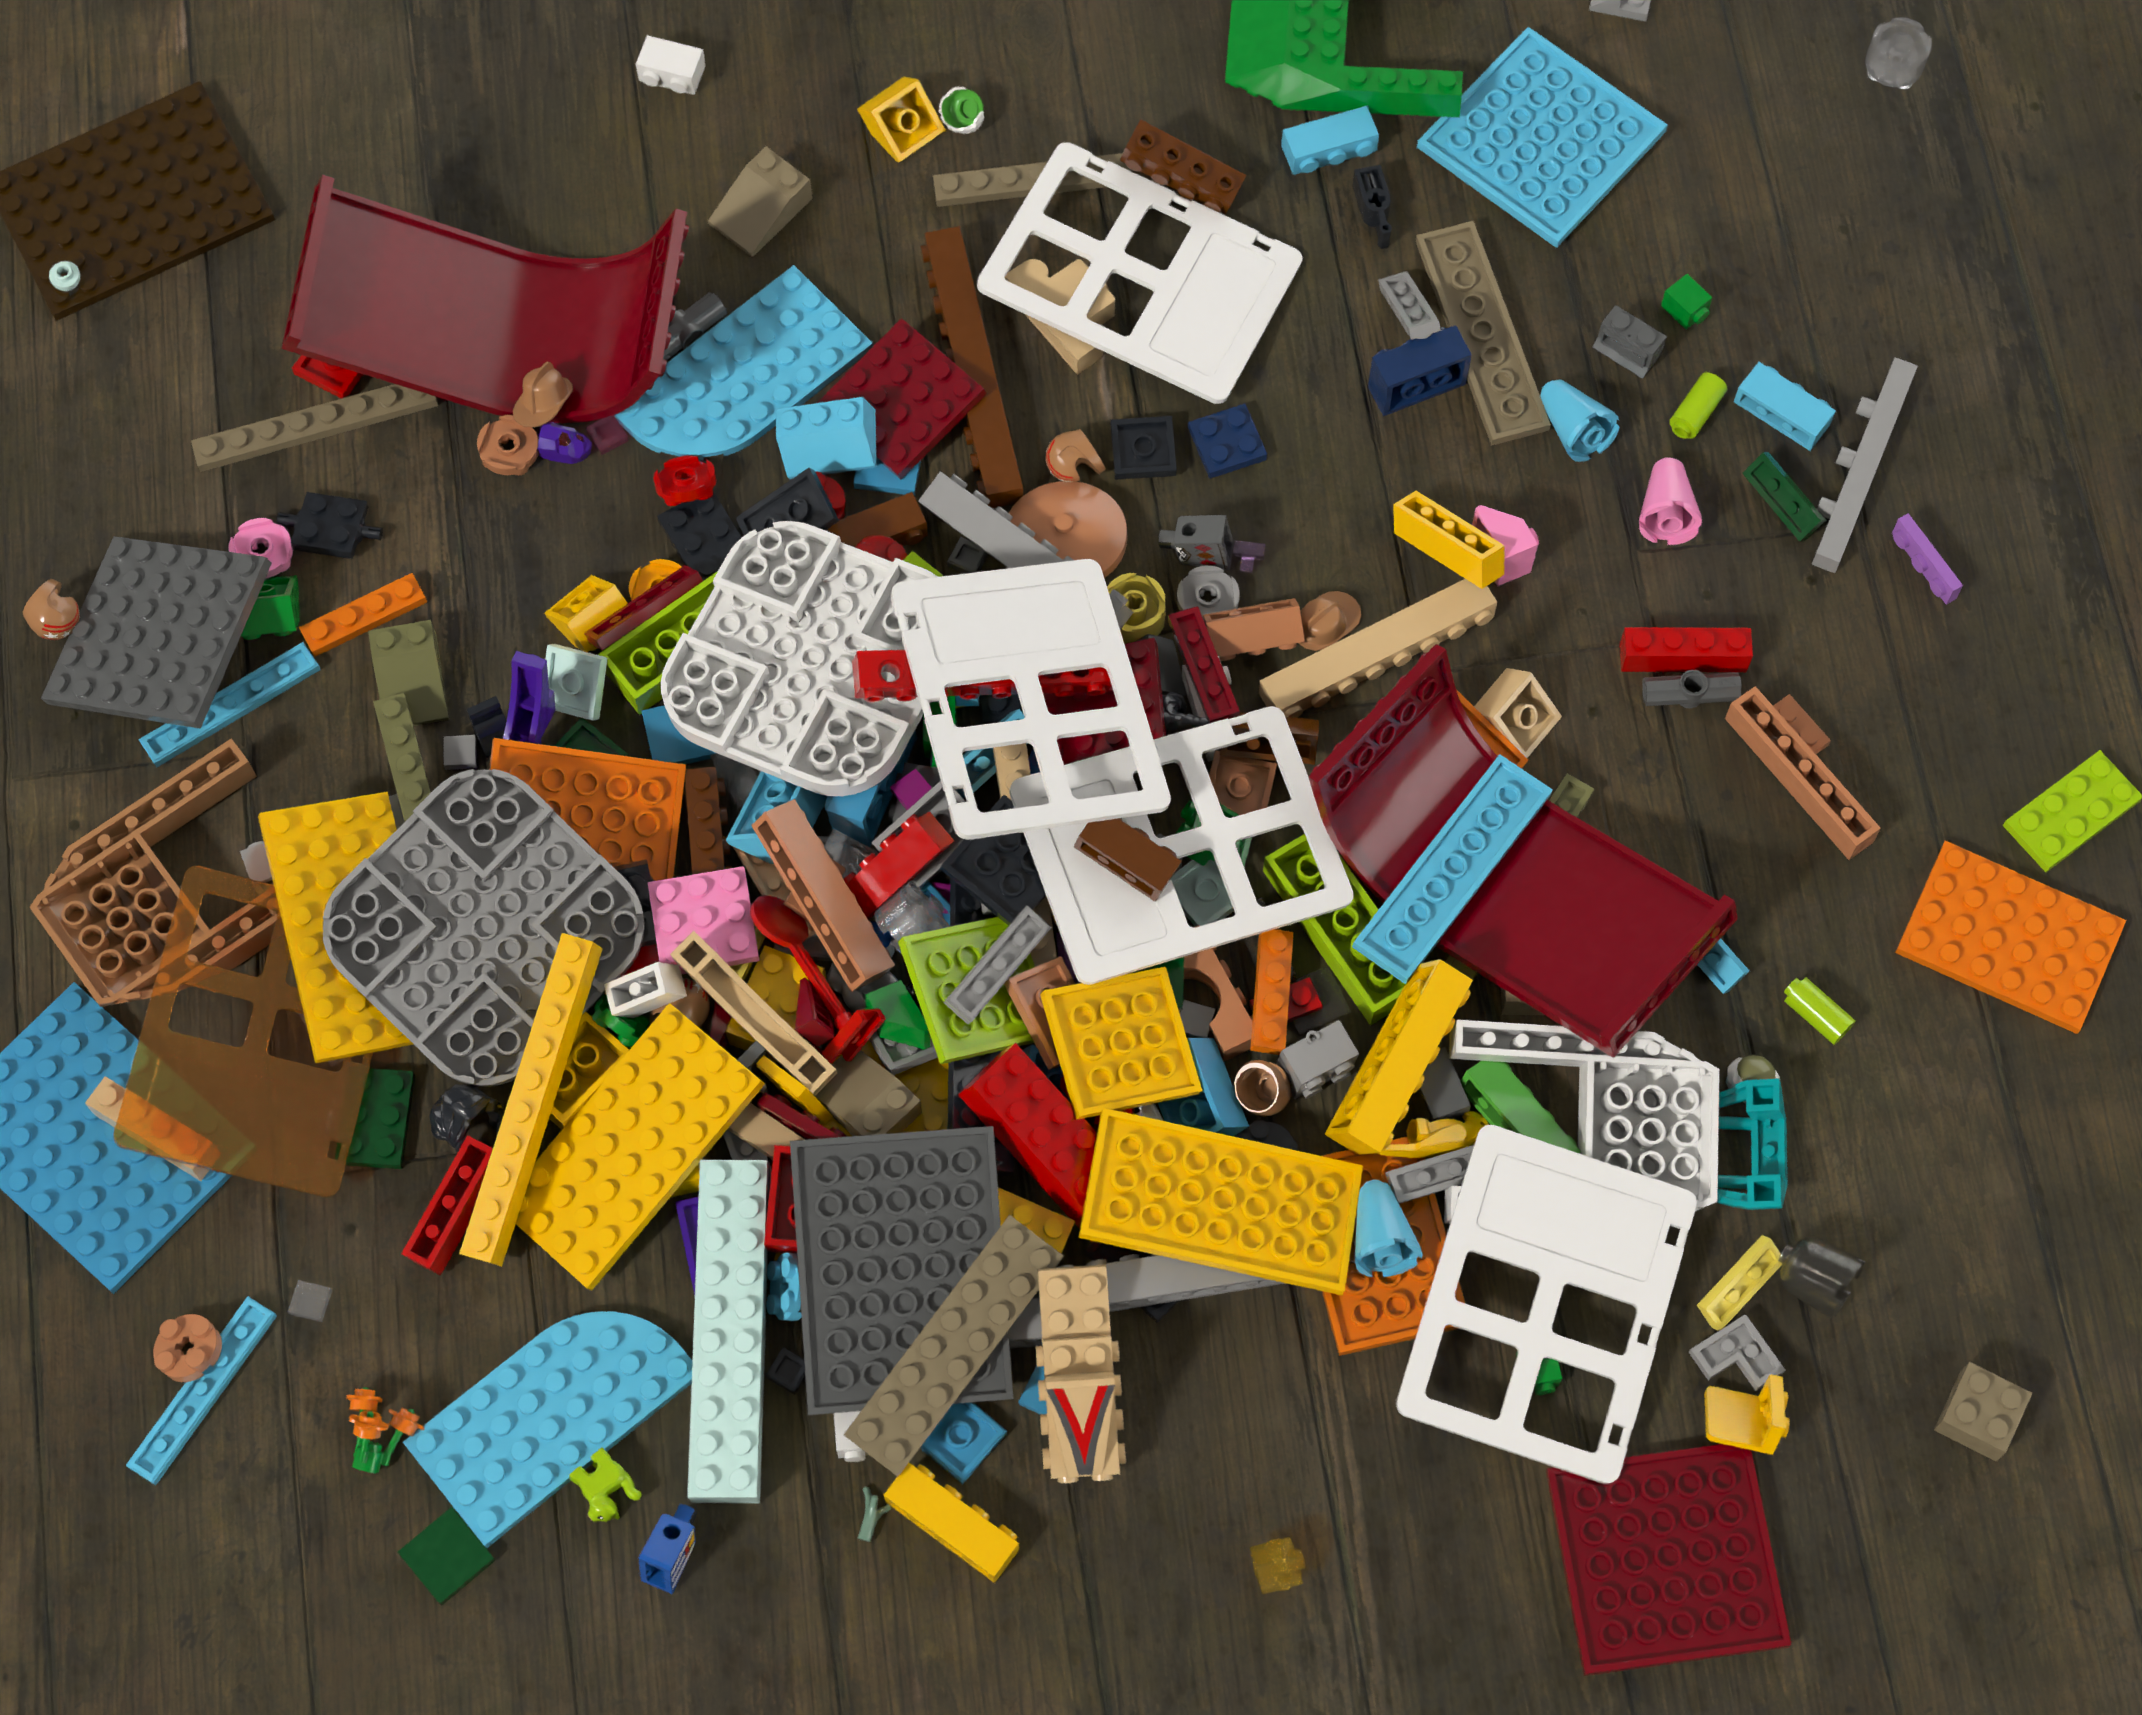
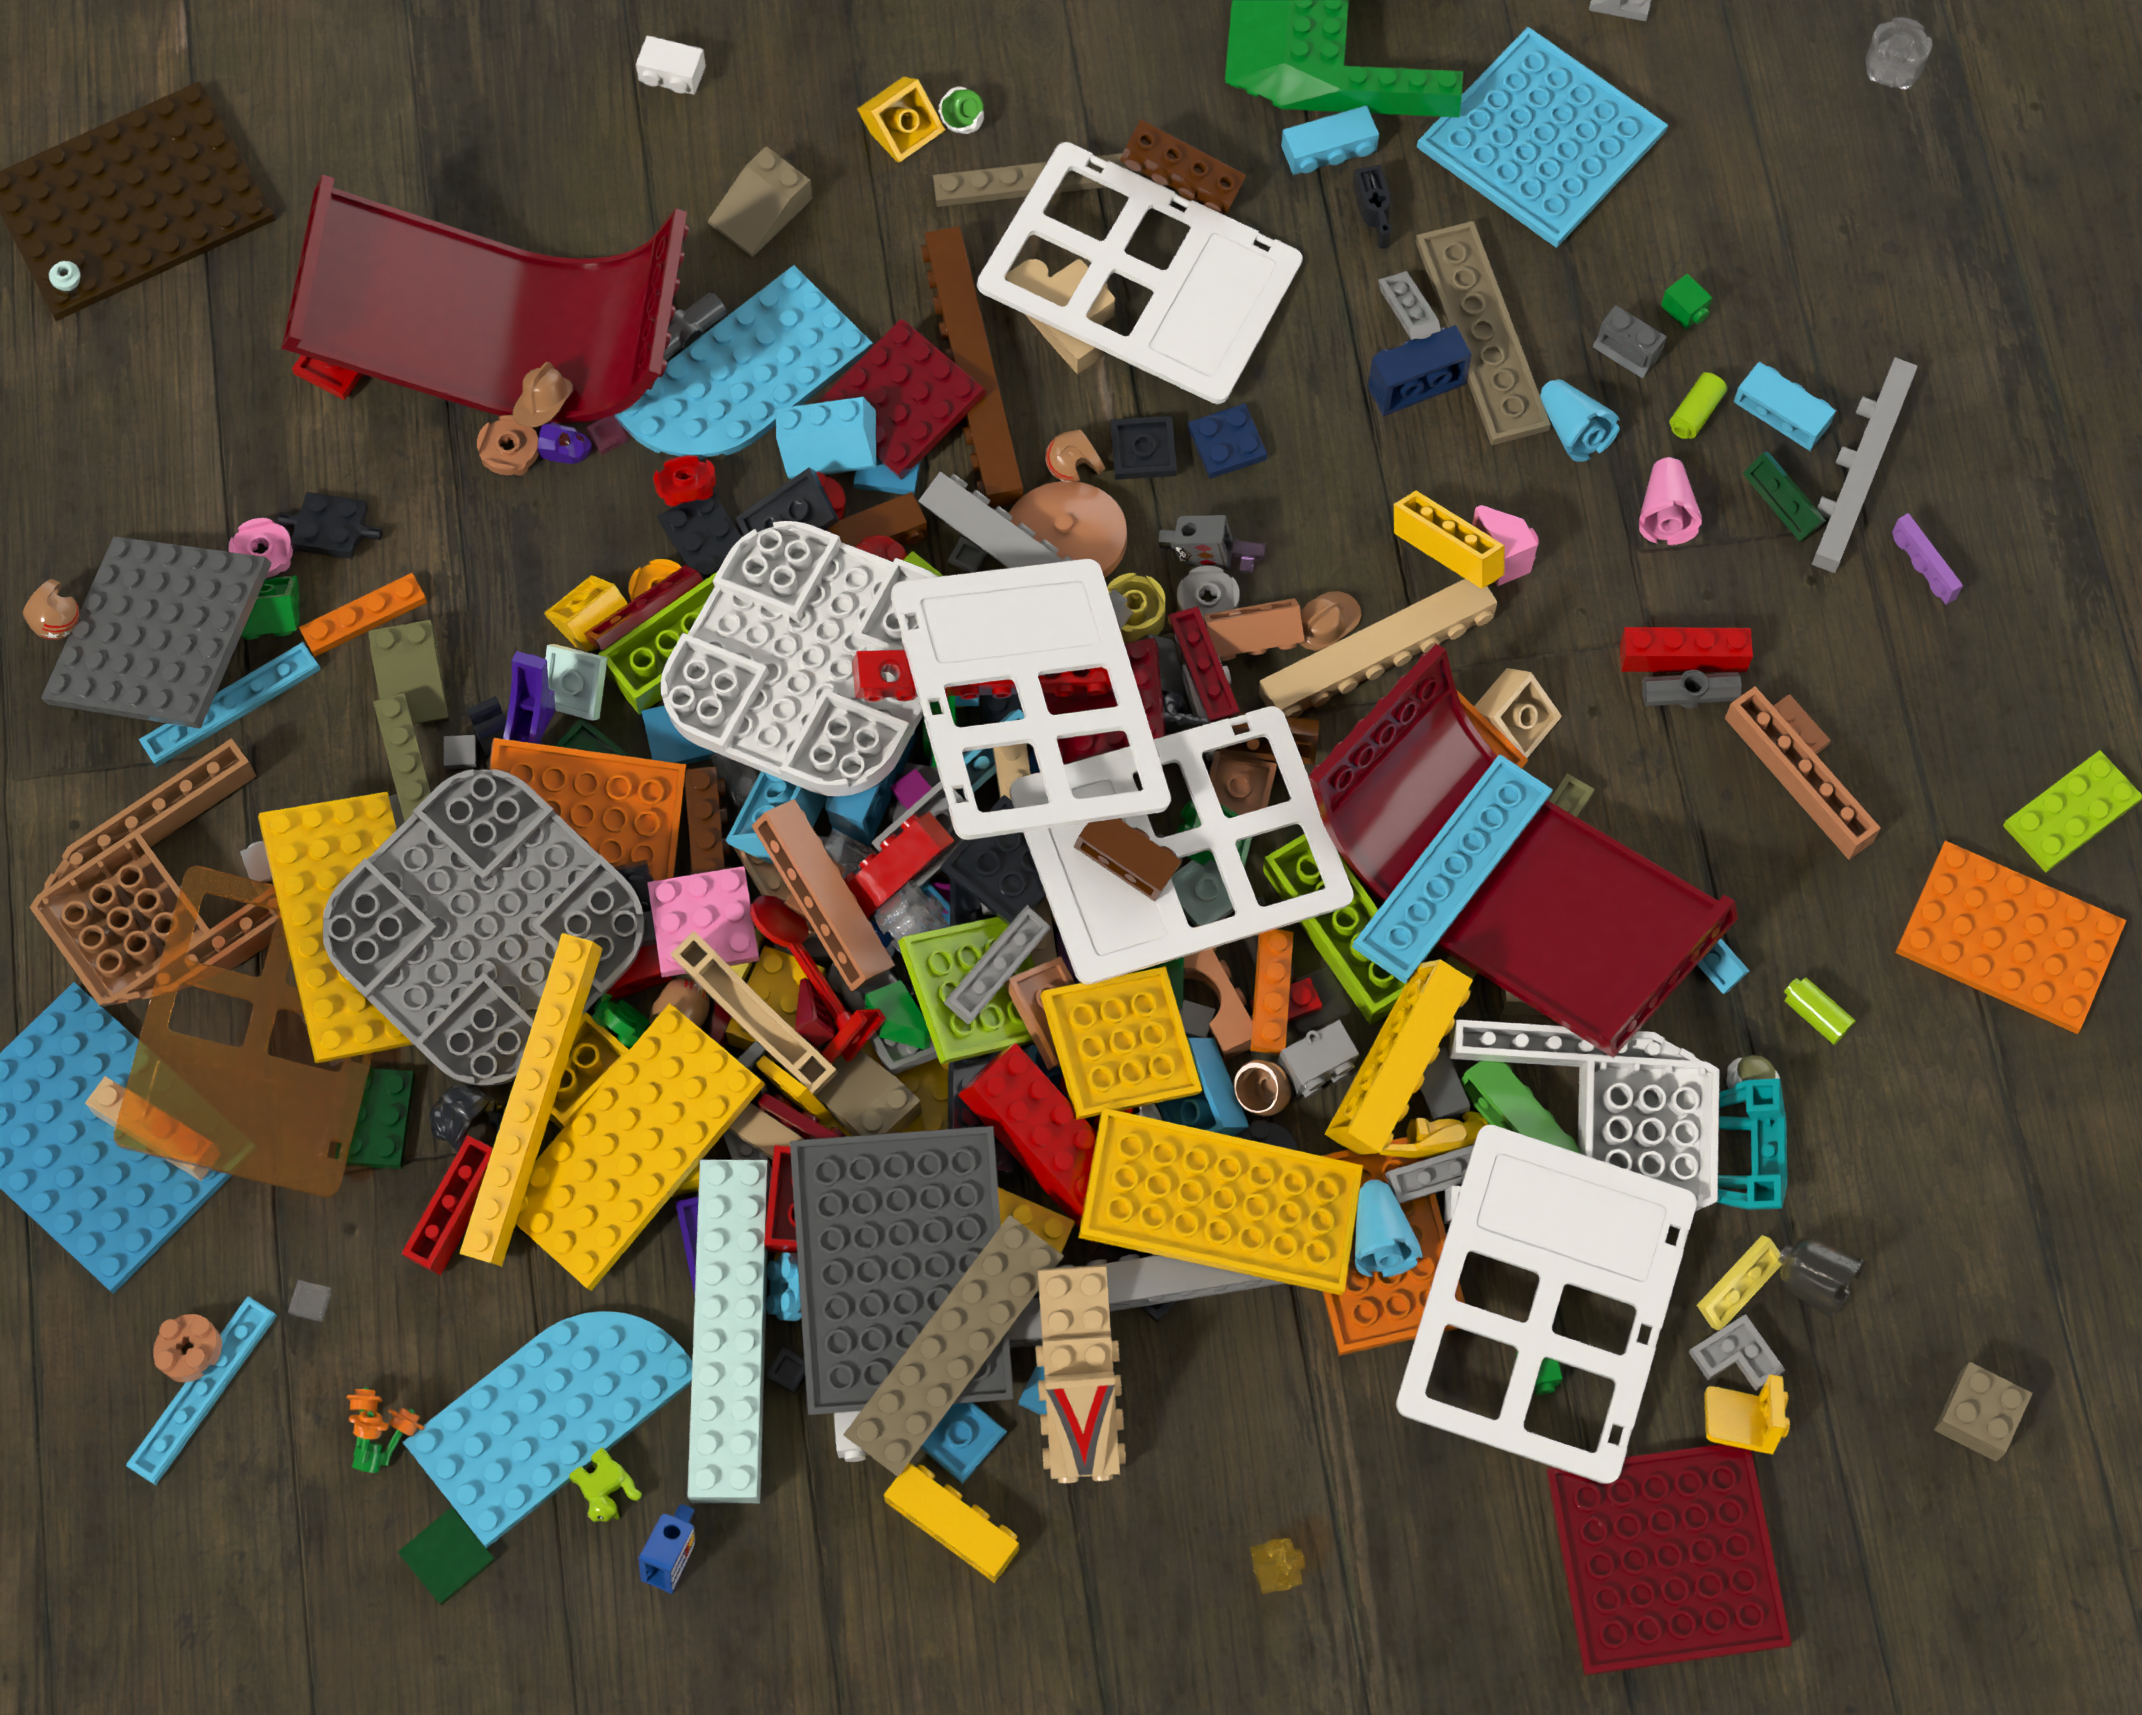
(308, 425): dark tan plate -> none
(645, 990): white brick -> none
(871, 1515): sand green bar -> none

